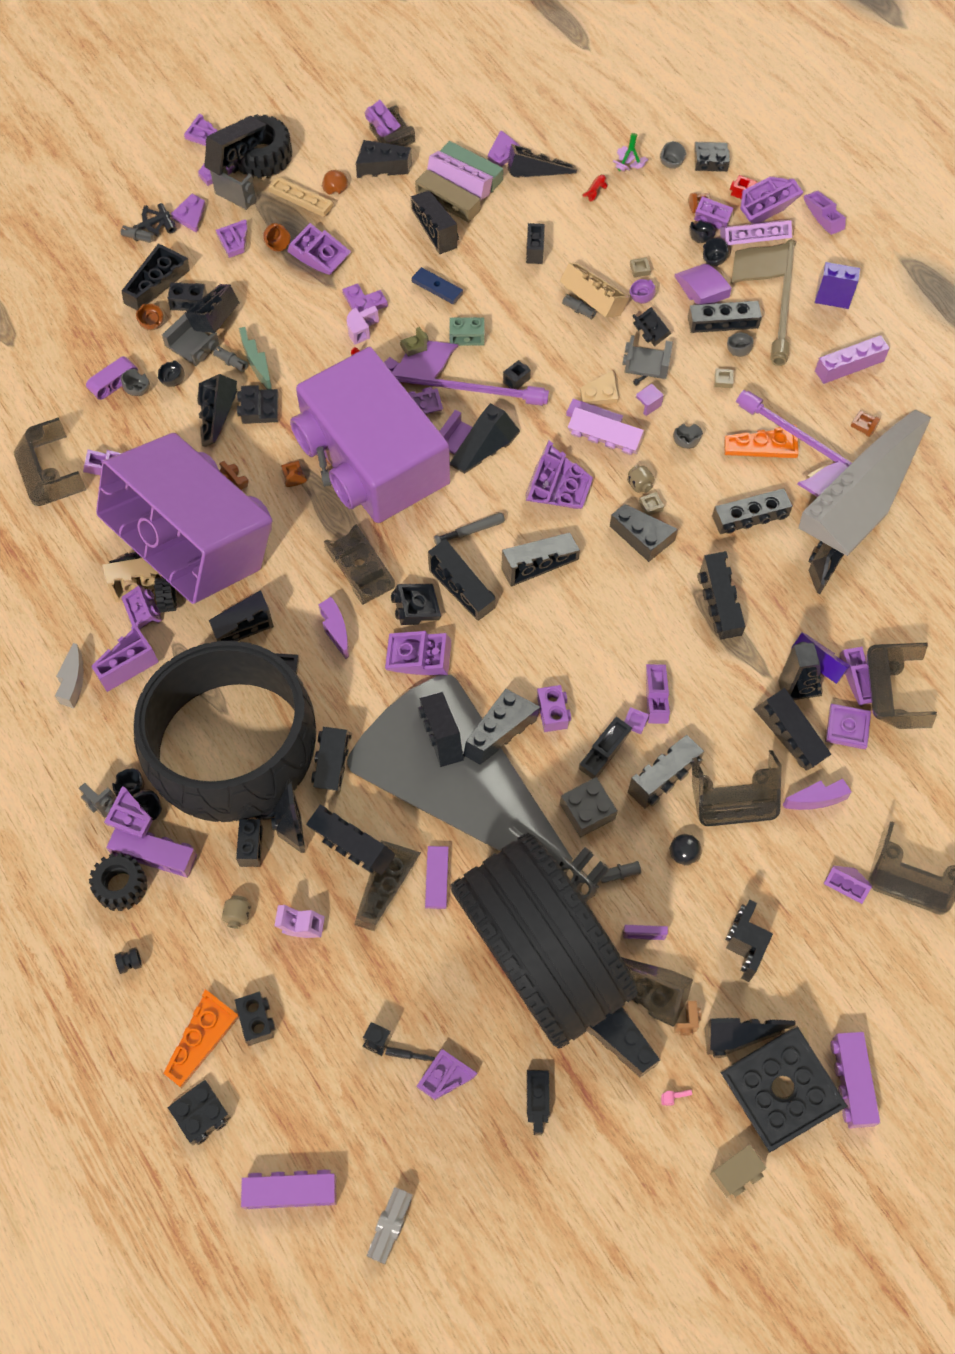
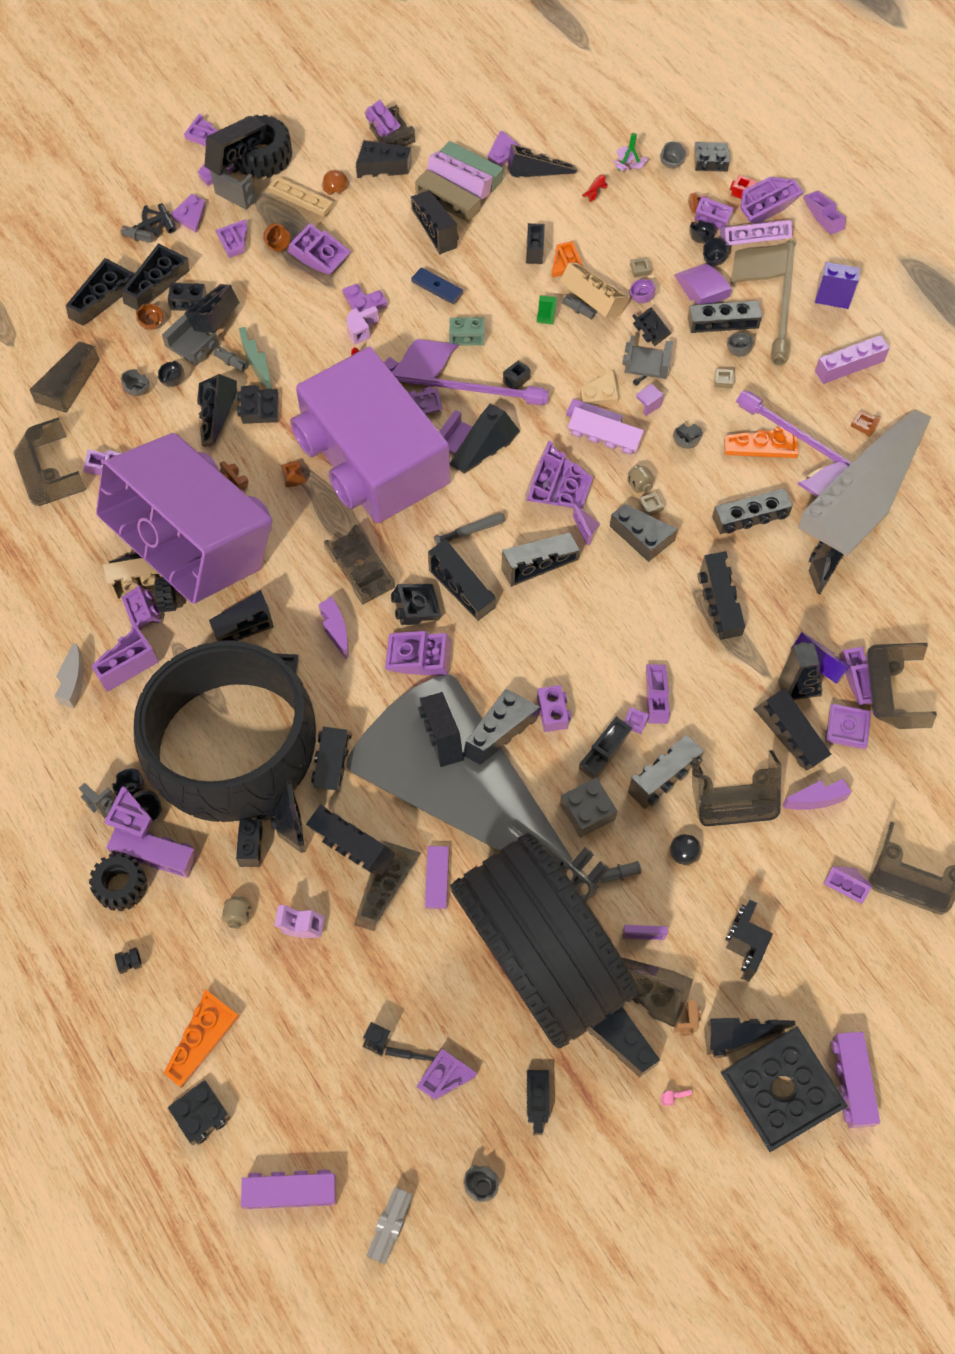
(66, 378): none -> clear smoke wedge
(98, 291): none -> black wedge
(109, 378): medium lavender beam -> none
(251, 1019): black brick -> none
(322, 463): dark grey piece -> none
(415, 343): olive bracket -> none
(481, 1183): none -> dark grey hair
(546, 309): none -> green panel
(564, 254): none -> orange wing
(585, 524): none -> medium lavender slope
(738, 1171): dark tan brick -> none

